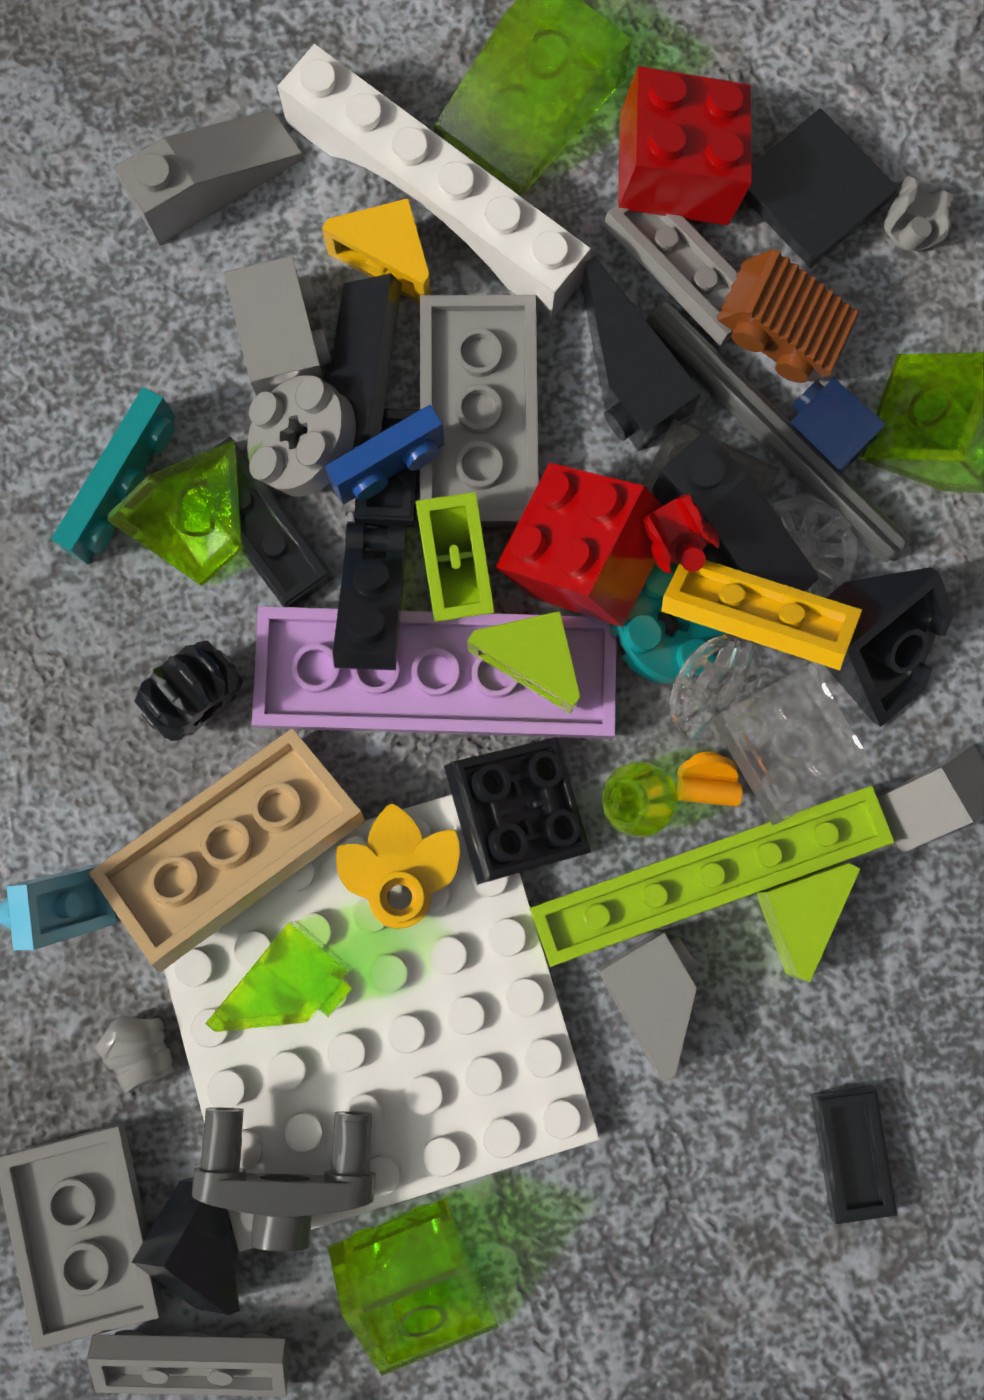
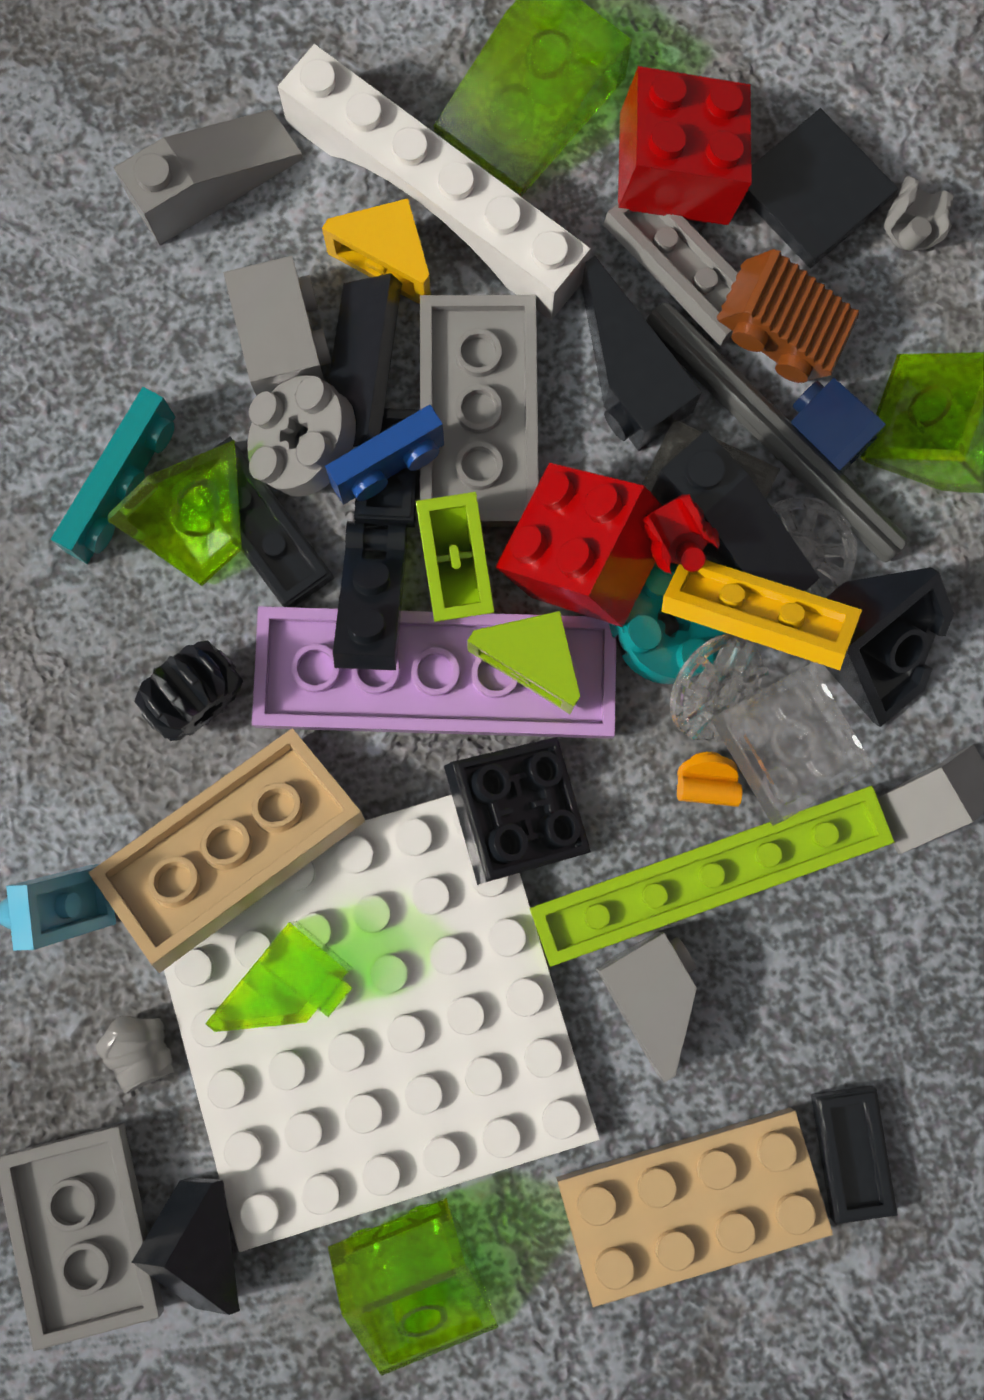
(189, 1364): light grey plate -> none
(283, 1202): dark grey connector -> none
(397, 857): yellow plate -> none
(639, 799): clear neon green piece -> none
(693, 1206): none -> tan plate
(805, 914): lime slope -> none

